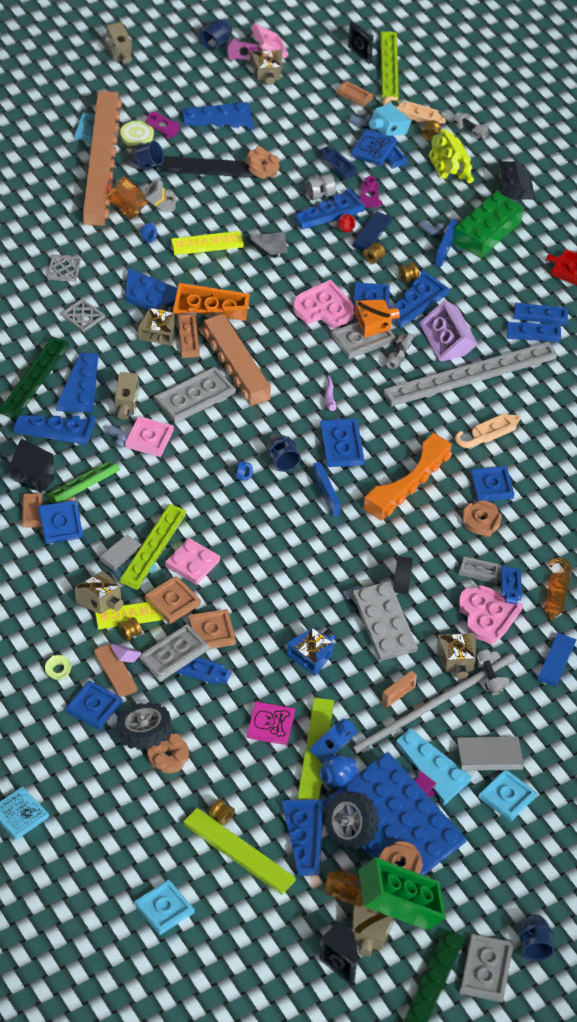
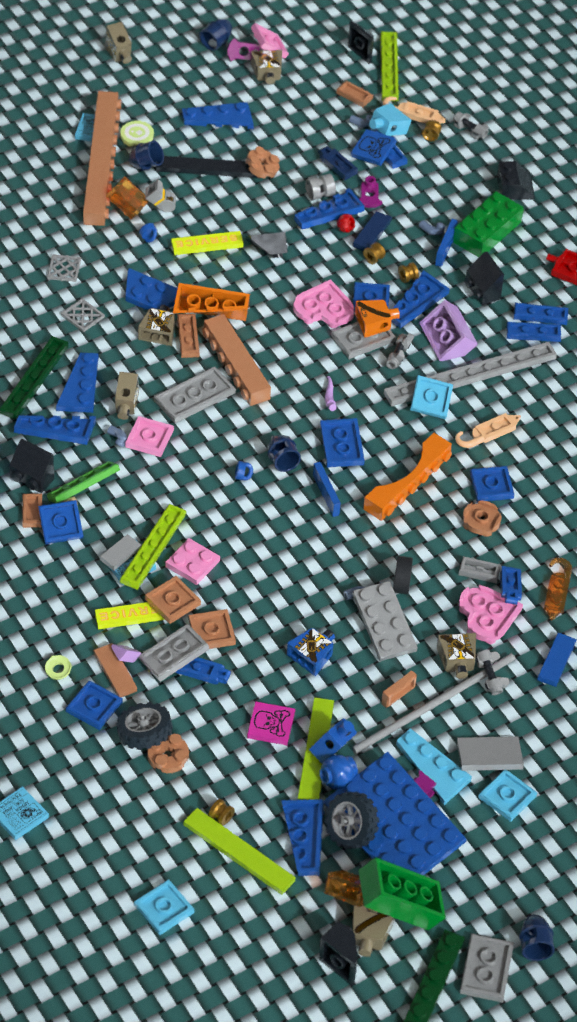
(99, 593): dark tan torso -> none
(129, 629): pearl gold wheel -> none
(169, 131): magenta piece -> none
(404, 851): nougat plate -> none
(431, 397): none -> medium azure tile
(450, 156): neon yellow piece -> none
(485, 279): none -> black slope

